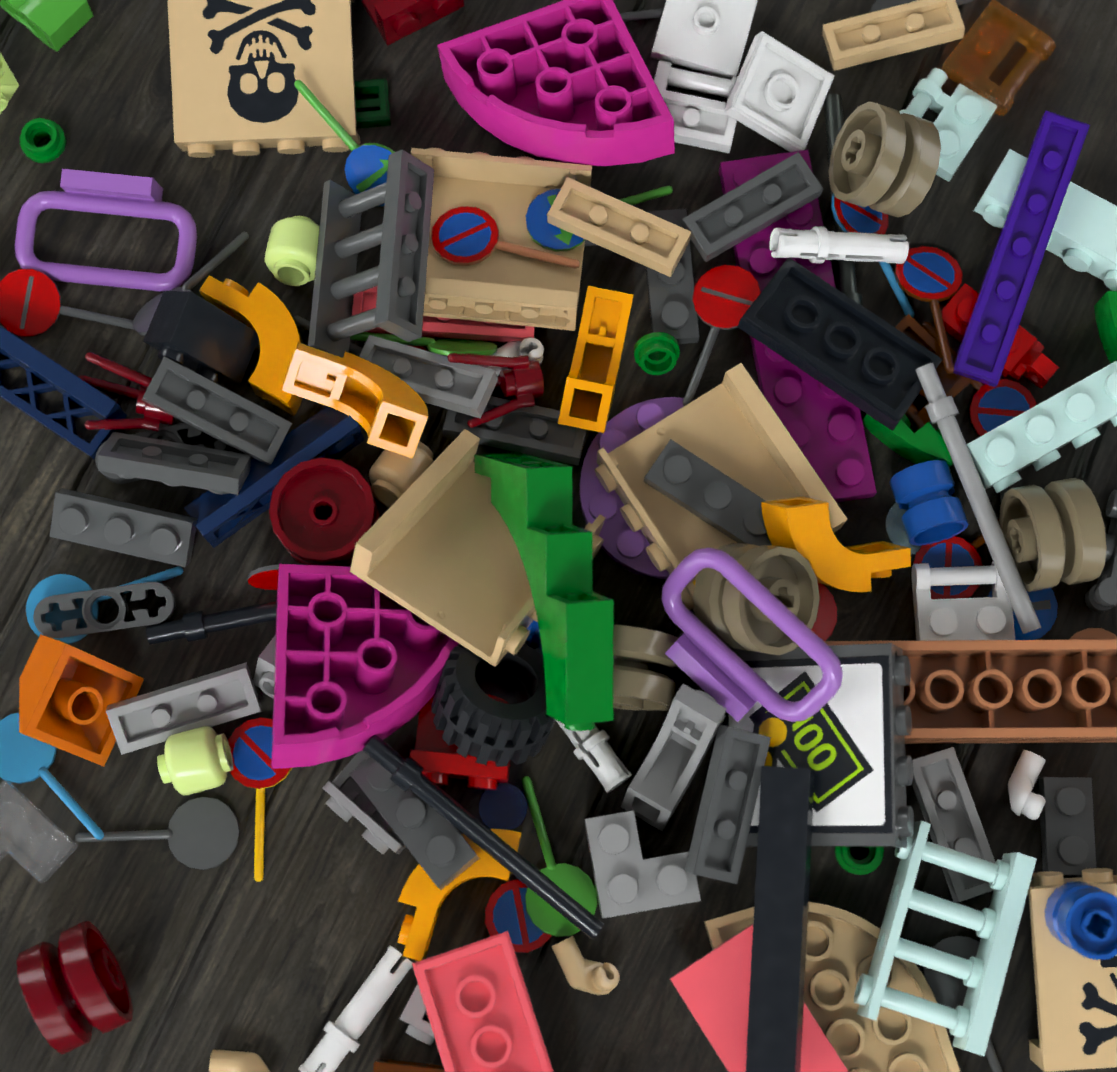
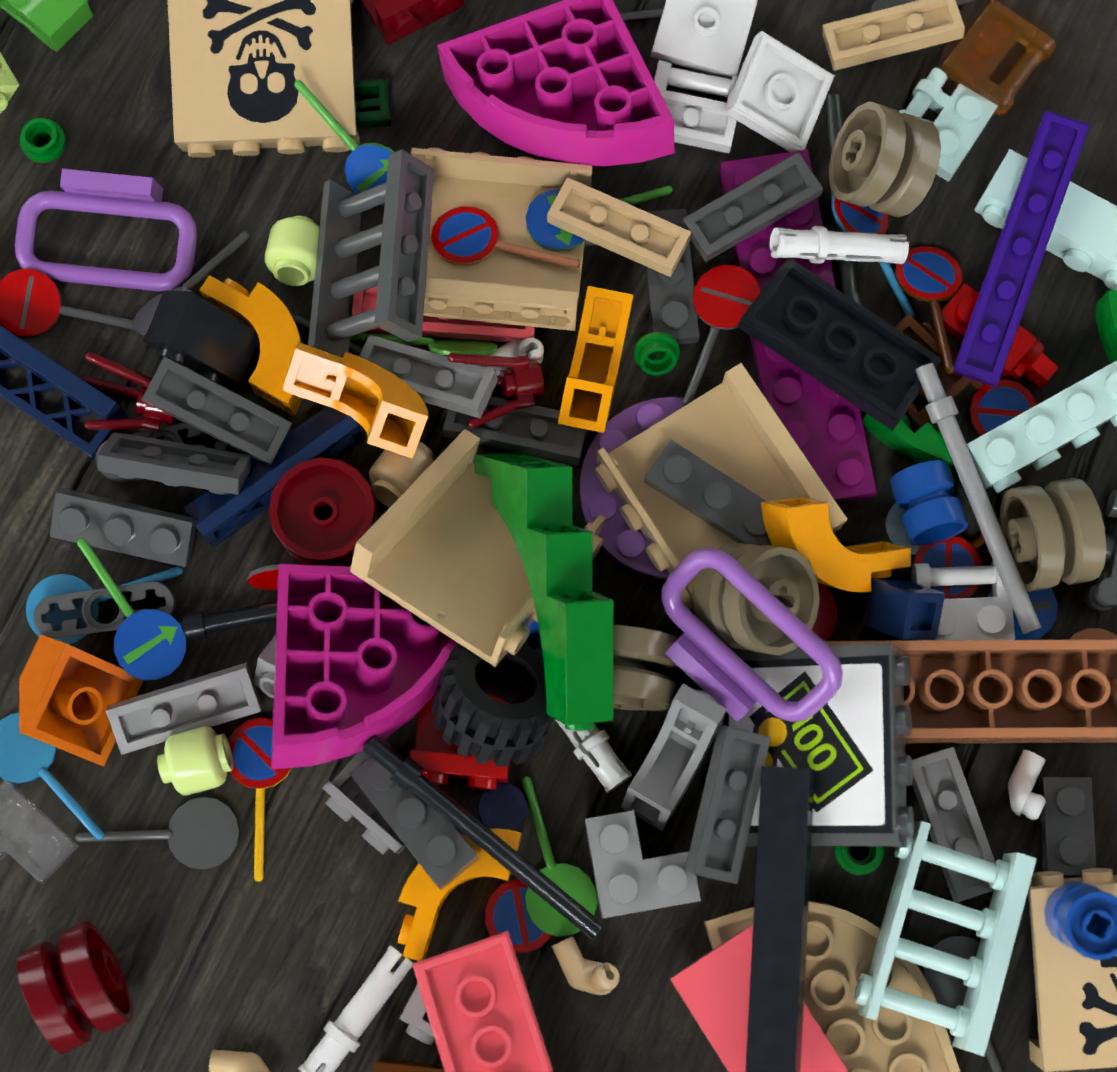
(146, 642): none -> blue piece
(903, 609): none -> dark blue brick

